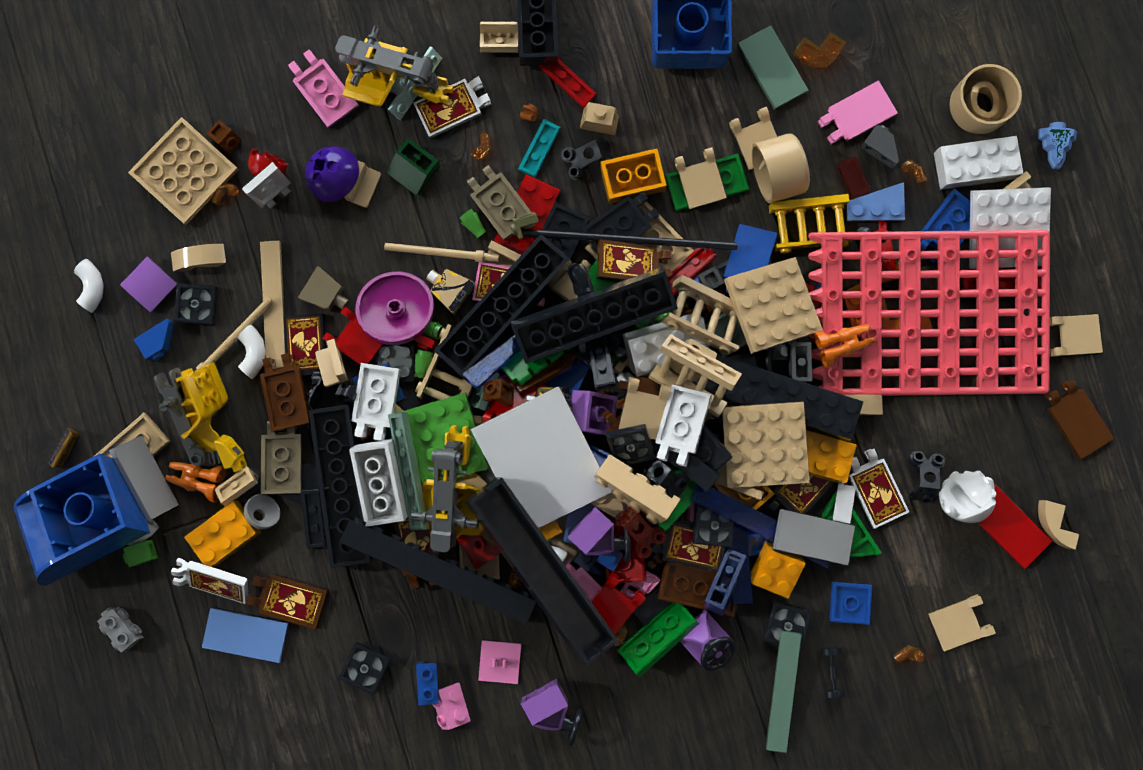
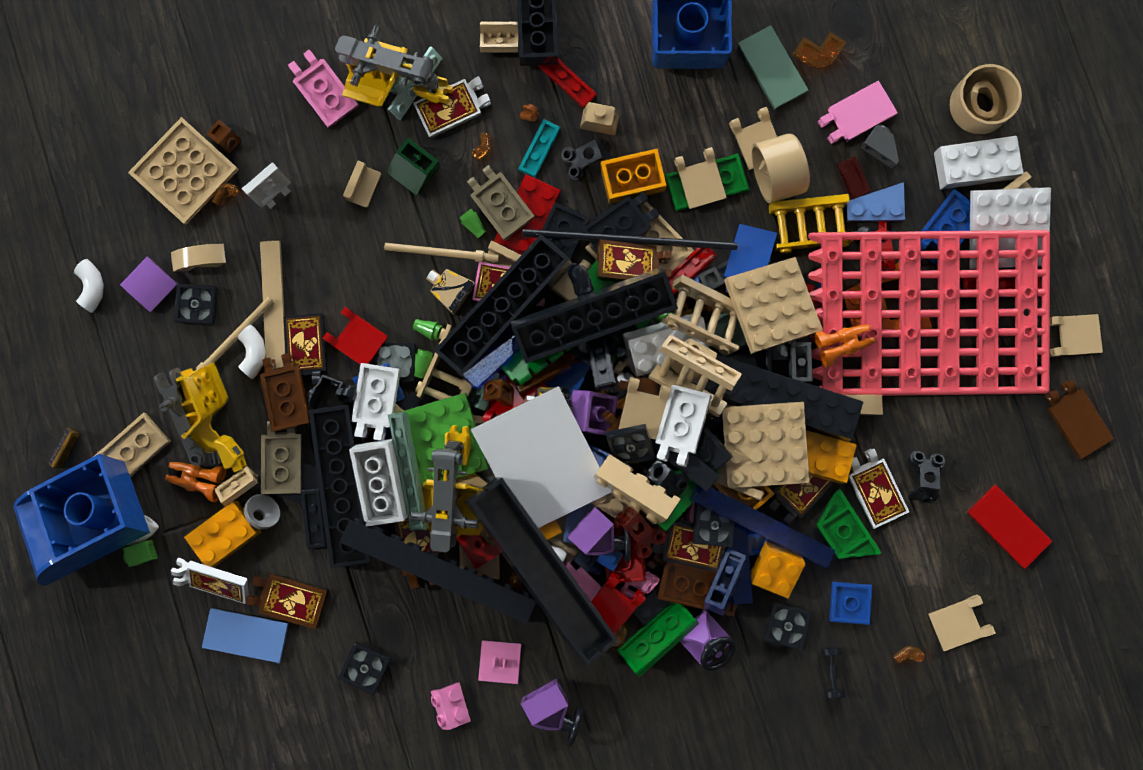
(119, 628): light grey brick -> none
(143, 478): light grey tile -> none
(156, 340): blue slope -> none
(258, 162): red cylinder -> none
(323, 291): dark tan torso -> none
(331, 173): dark purple piece -> none
(331, 364): tan panel -> none
(394, 308): magenta dish -> none
(425, 343): red plate -> none
(427, 683): blue bracket -> none
(525, 221): olive bracket -> none
(783, 691): sand green tile -> none
(813, 537): light grey tile -> none
(844, 503): white sticker -> none
(916, 168): clear orange arm -> none
(968, 496): white piece -> none
(1051, 517): tan brick -> none
(1057, 141): medium blue rock -> none

